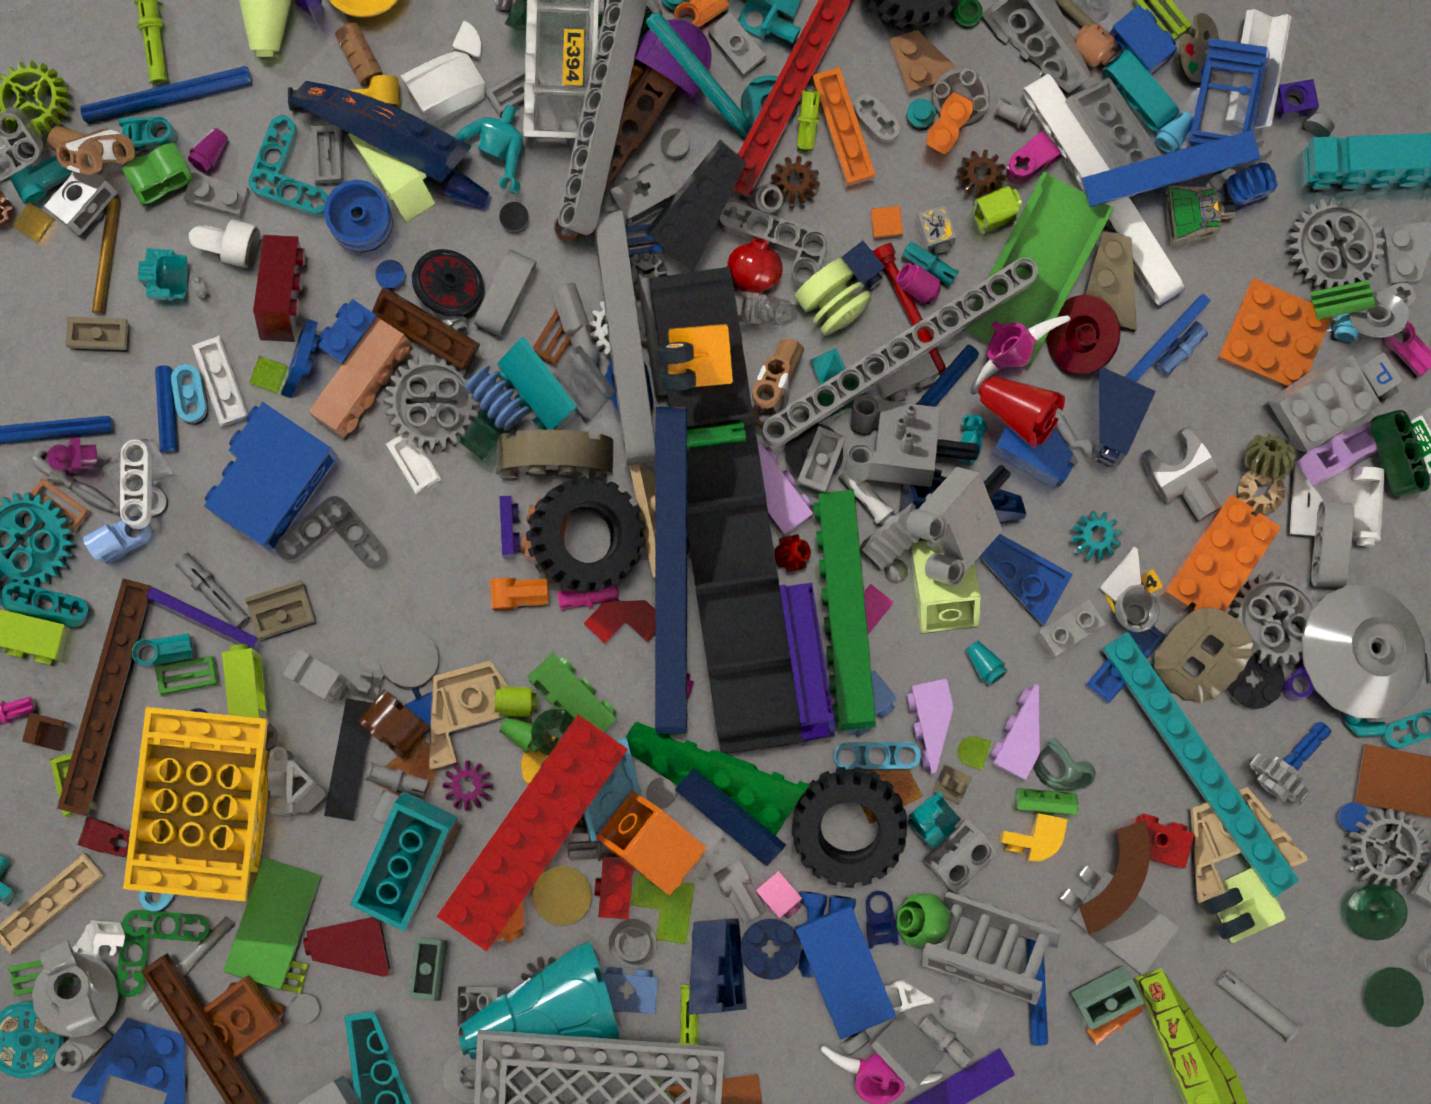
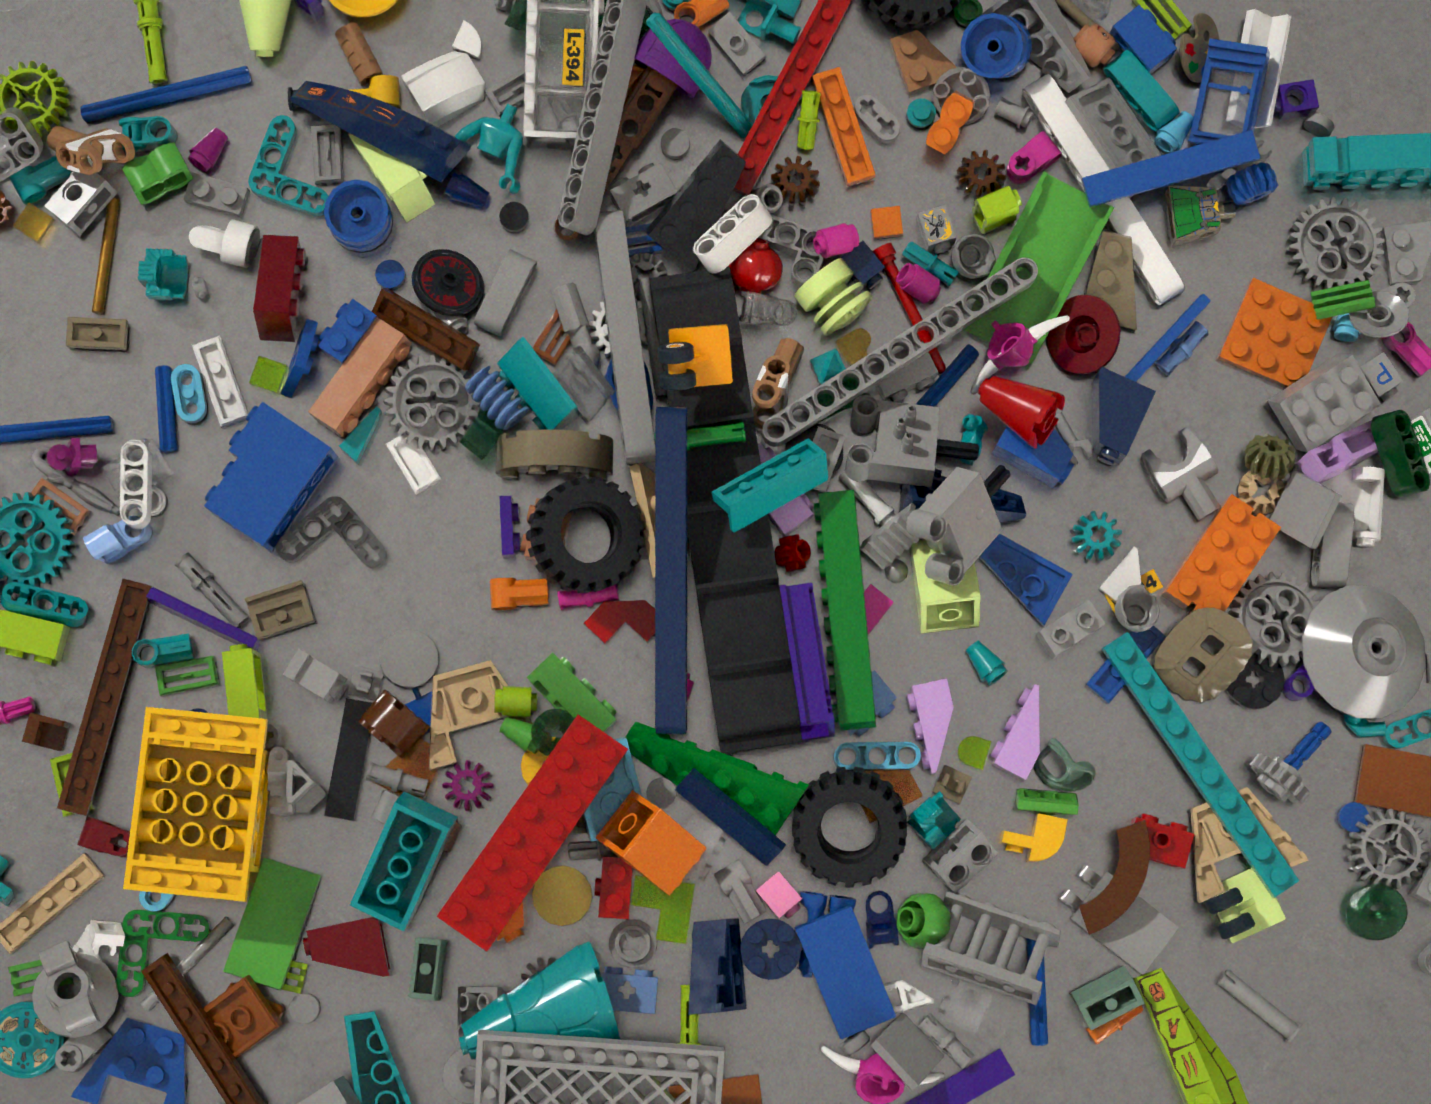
(359, 438): none -> teal piece
(732, 233): none -> white beam
(772, 484): none -> teal panel
(836, 240): none -> dark pink brick
(854, 345): none -> clear yellow tile
(973, 256): none -> light grey hair
(1013, 48): none -> blue wheel
(1305, 509): none -> light grey tile
(1393, 997): clear green tile -> none

